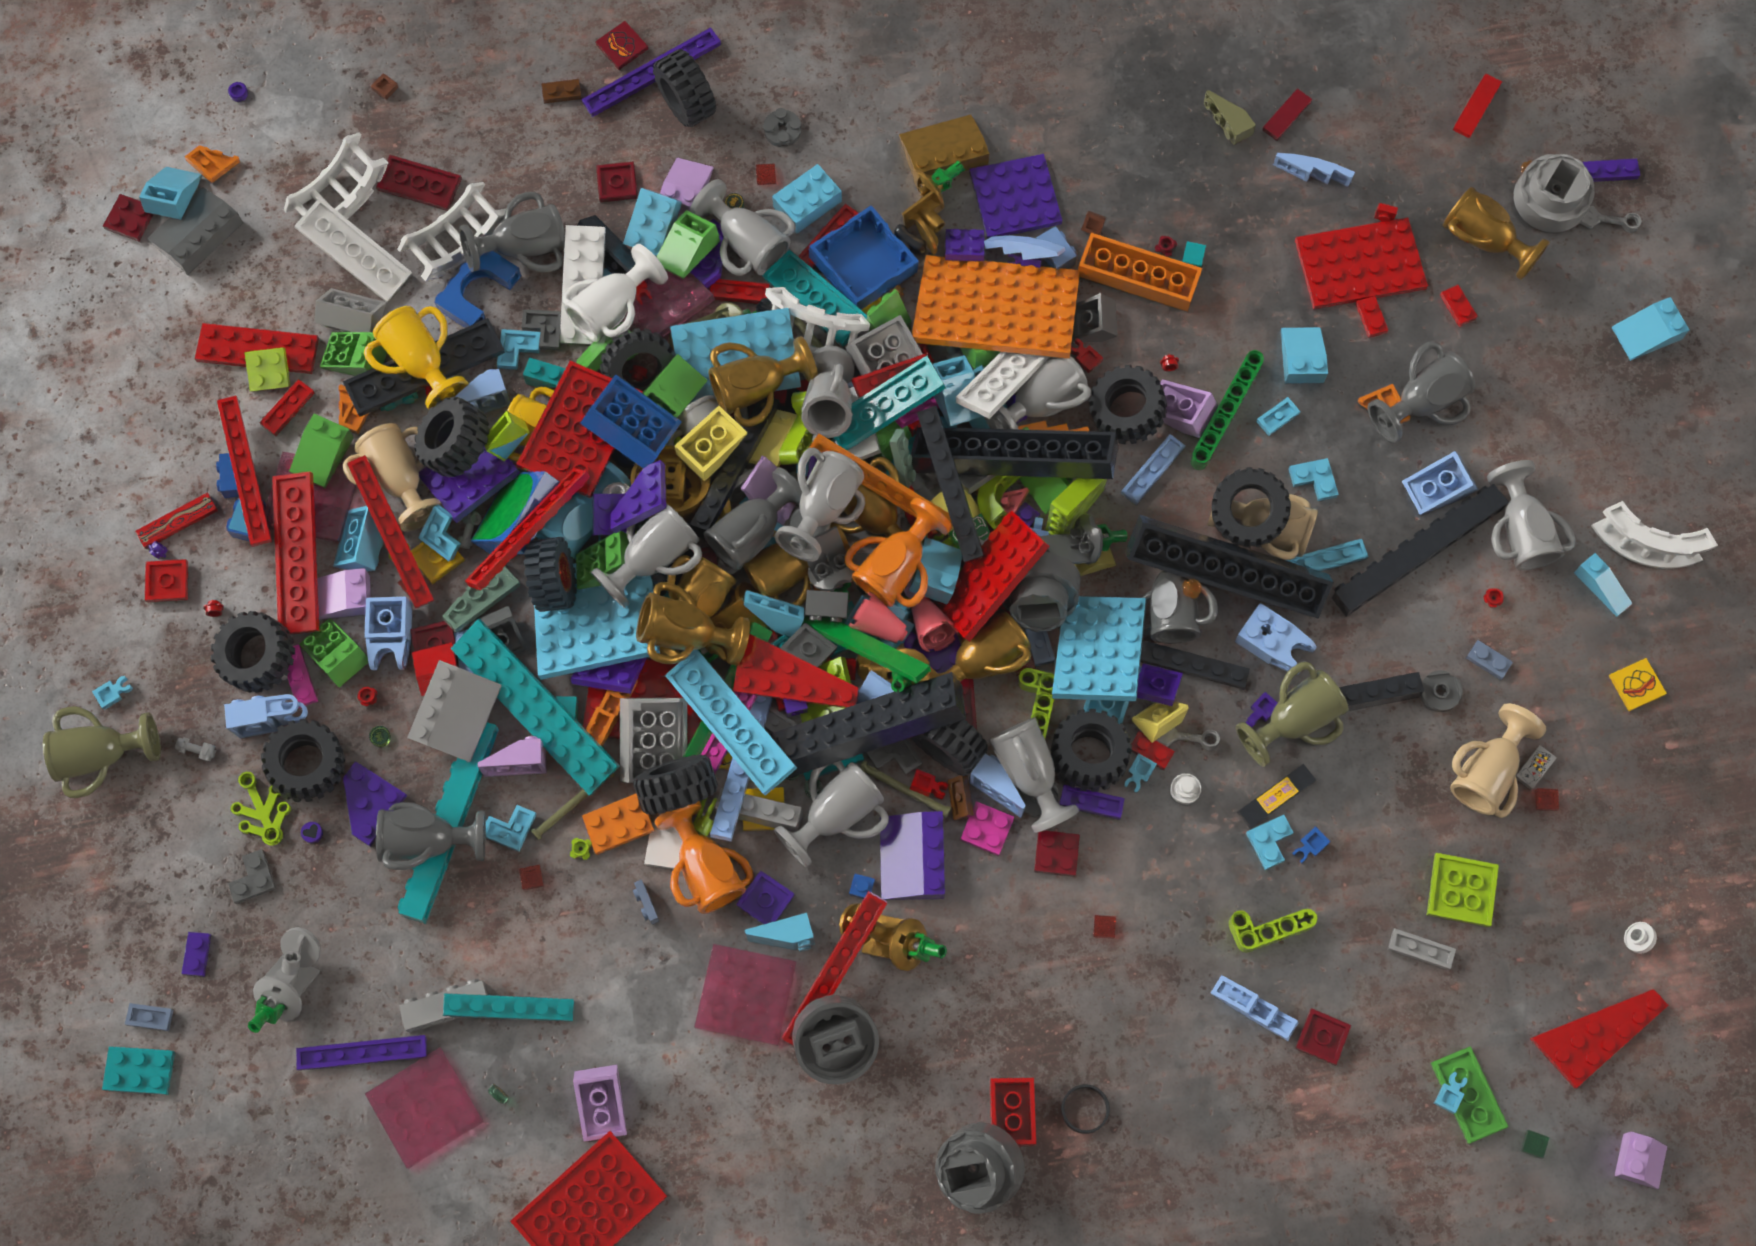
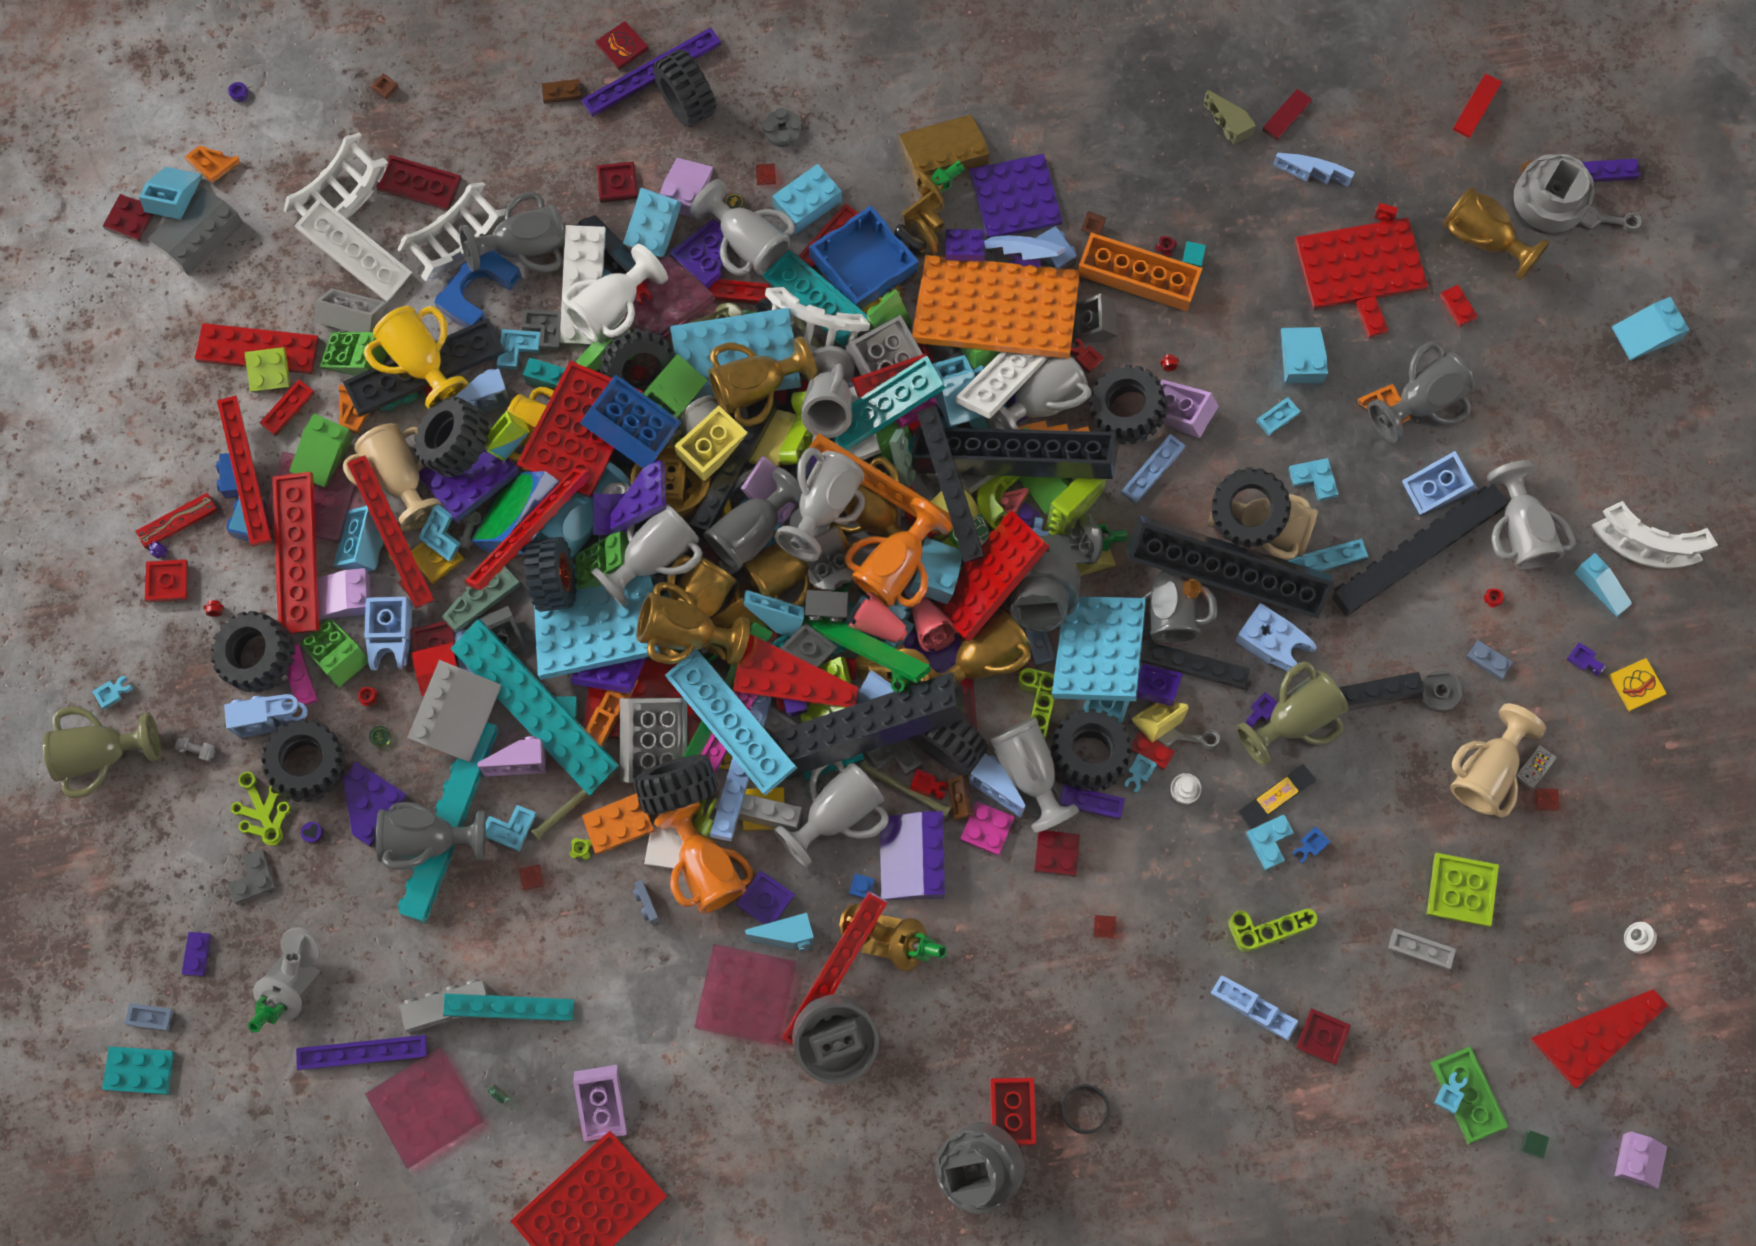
(687, 244): bright green slope -> none
(1225, 418): green beam -> none
(1584, 657): none -> dark purple plate

